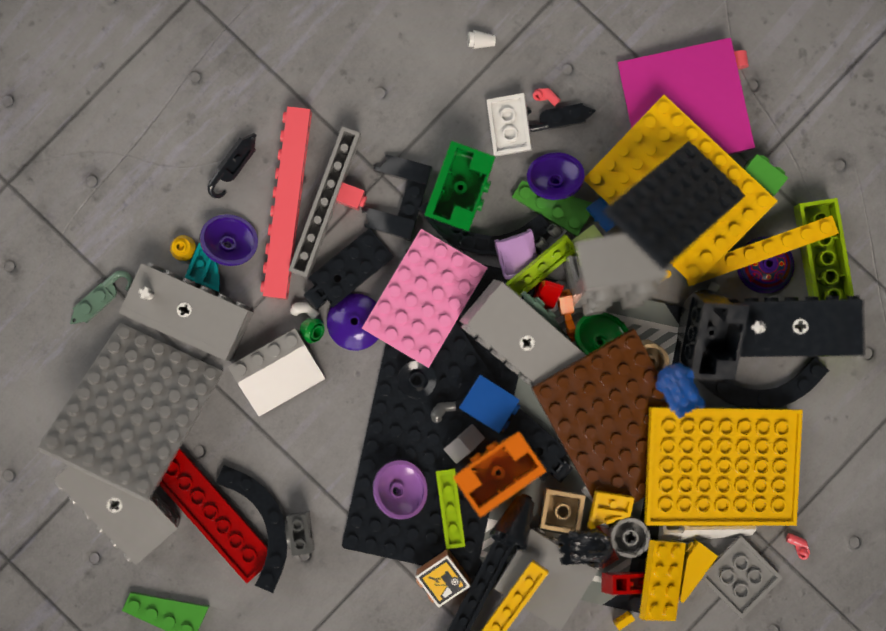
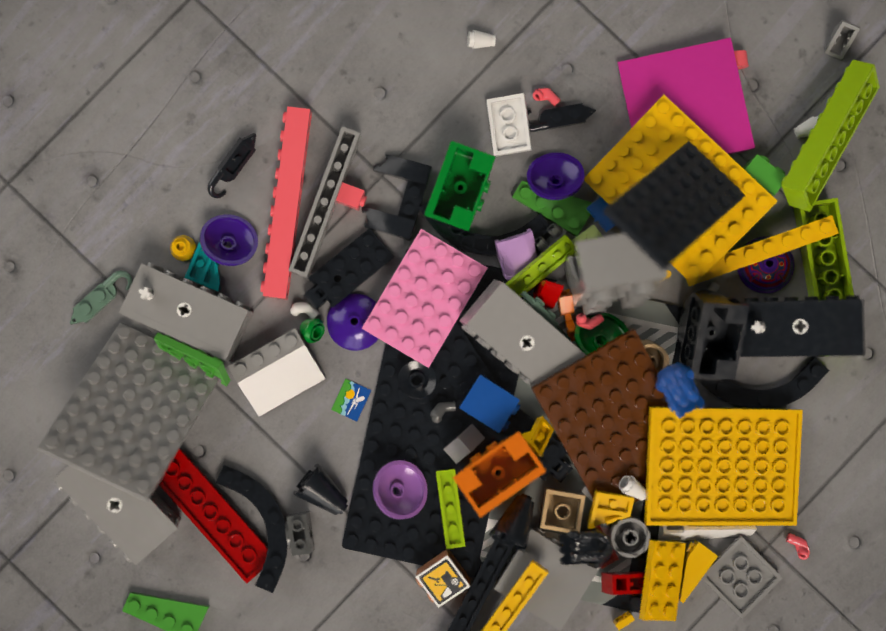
(212, 366): none -> bright green wing
(321, 491): none -> black cone
(351, 400): none -> sticker
(538, 436): none -> yellow slope
(584, 322): none -> coral arm
(632, 487): none -> white cone
(803, 129): none -> white cone
(830, 135): none -> lime brick
(841, 39): none -> light grey slope

